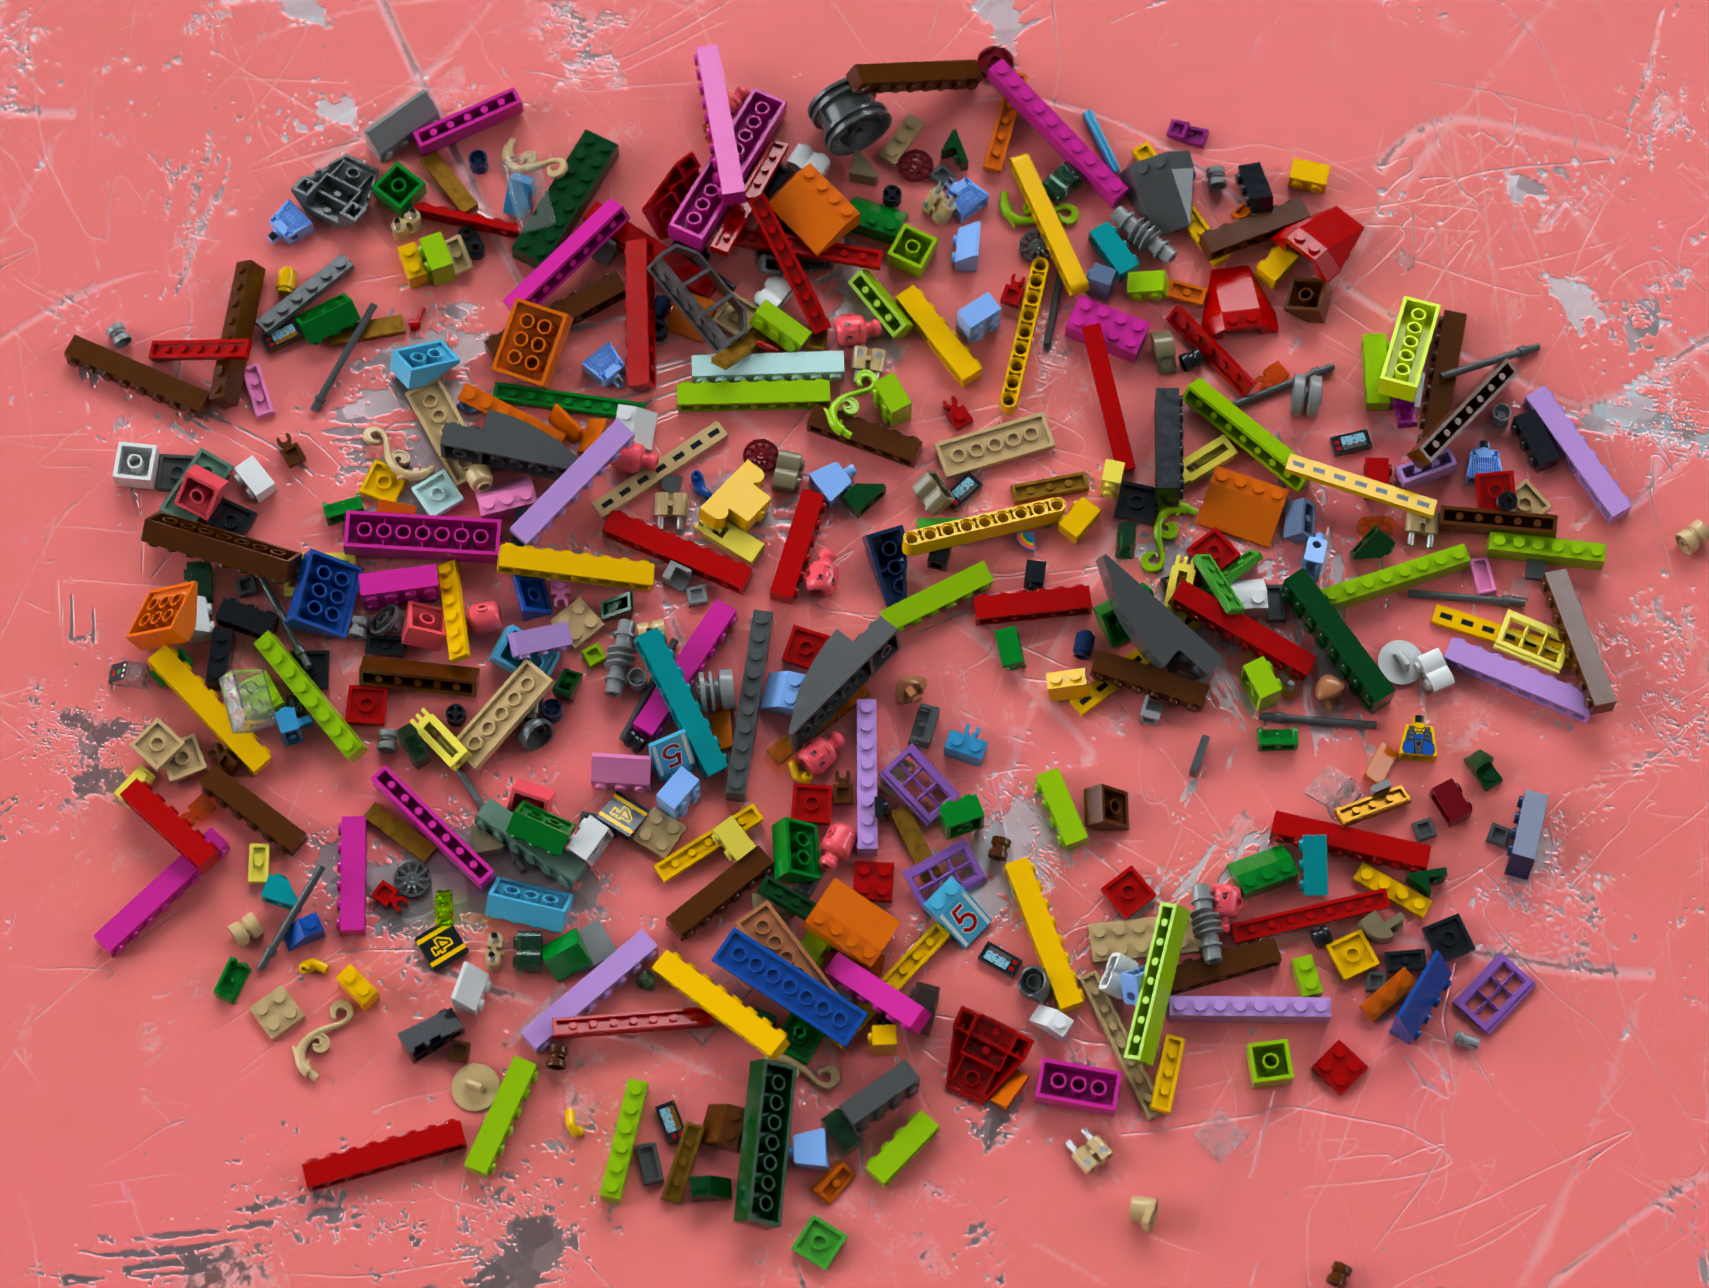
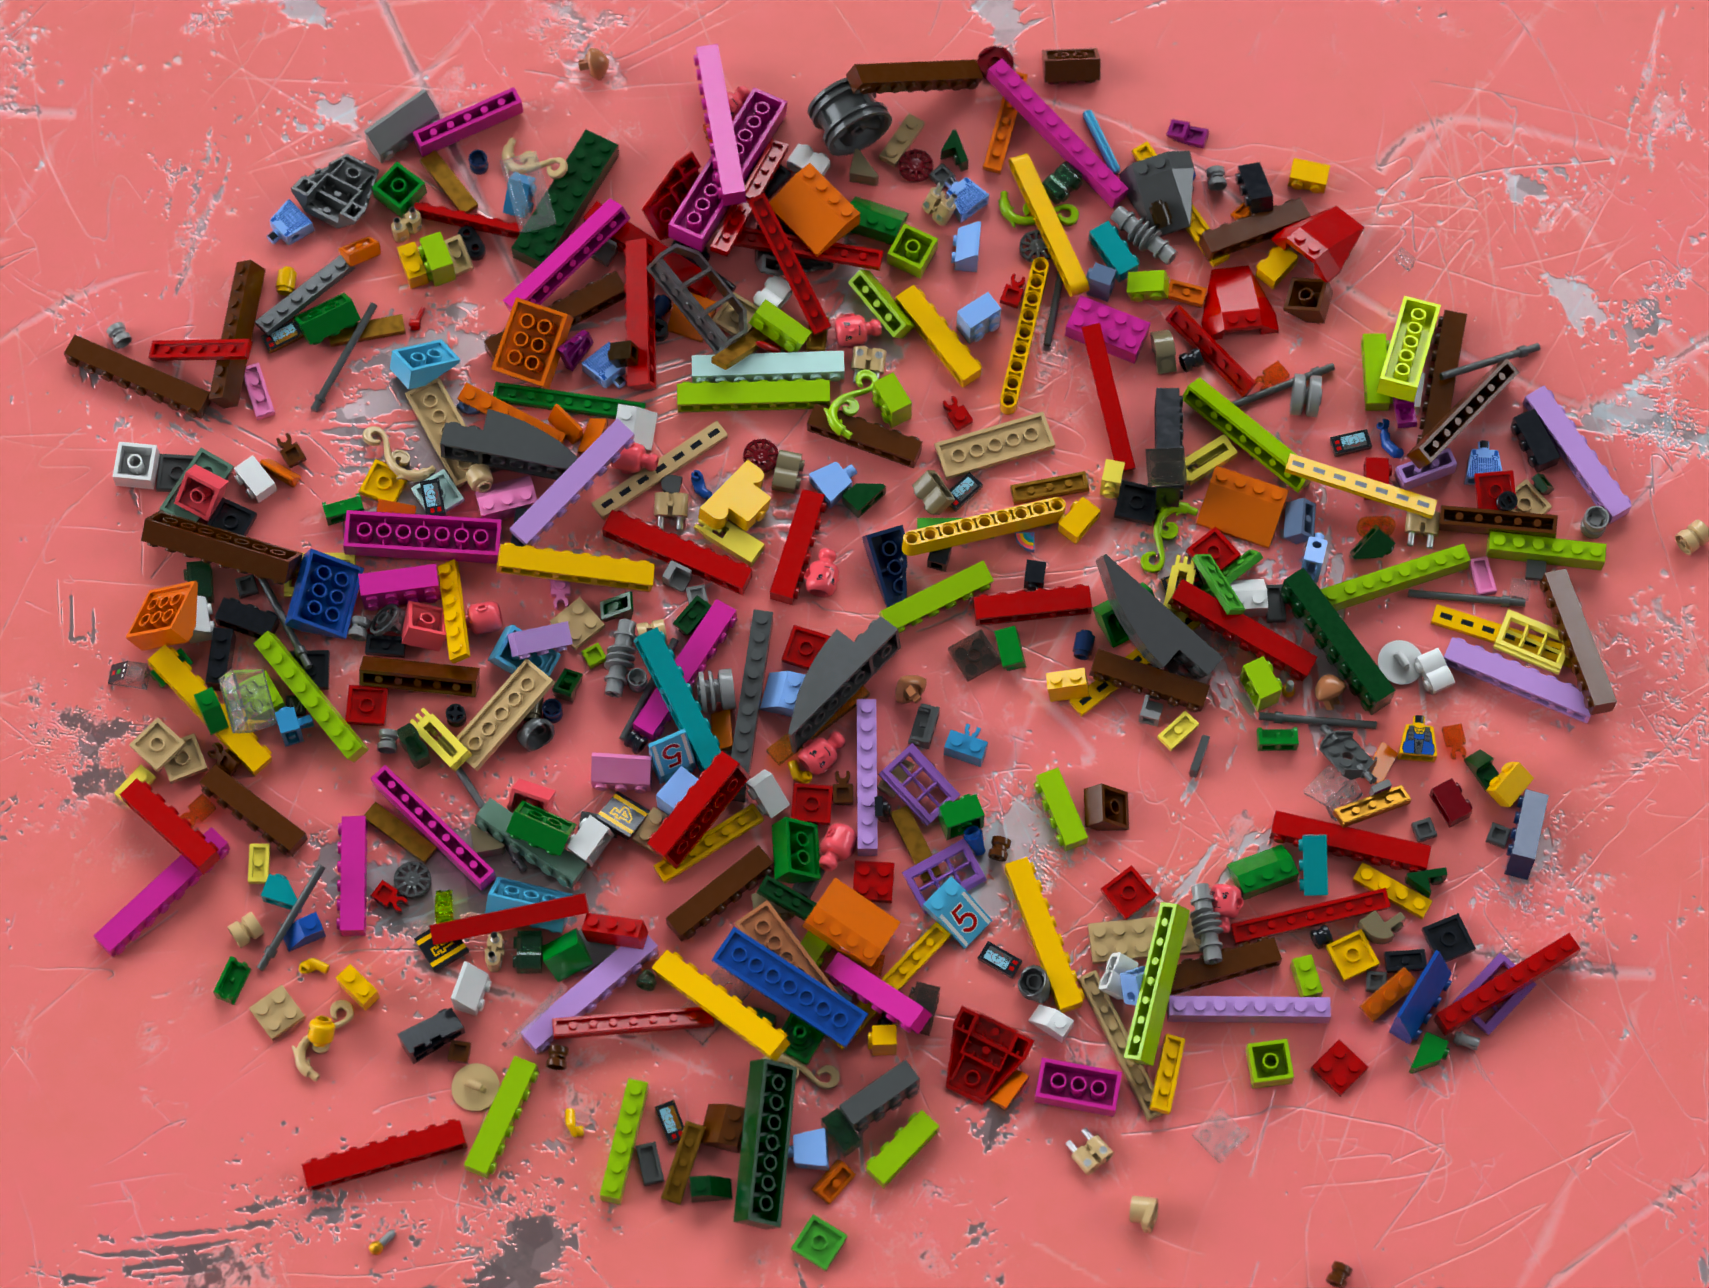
(211, 711): none -> green slope
(280, 472): none -> orange slope
(321, 1031): none -> yellow head
(360, 251): none -> orange slope
(377, 1246): none -> piece
(432, 497): none -> tile
(509, 918): none -> red tile
(532, 597): blue slope -> none
(574, 349): none -> magenta wing
(596, 62): none -> nougat piece
(615, 930): none -> red brick
(623, 354): none -> dark brown brick
(692, 615): none -> dark green plate
(698, 809): none -> red brick
(732, 839): light yellow brick -> none
(767, 794): none -> white brick
(890, 192): black wheel -> none
(974, 655): none -> clear smoke plate
(974, 838): none -> blue cone
(1071, 65): none -> reddish brown slope
(1125, 540): clear green brick -> none
(1160, 213): none -> dark brown brick
(1165, 467): none -> clear smoke plate
(1178, 730): none -> light yellow plate
(1339, 747): none -> dark grey plate
(1386, 443): none -> blue arm
(1429, 1053): none -> green slope
(1454, 738): none -> clear orange plate
(1500, 411): light grey wheel -> none
(1507, 984): none -> red brick
(1509, 784): none -> yellow brick
(1542, 484): none -> dark green plate
(1594, 522): none -> light grey wheel

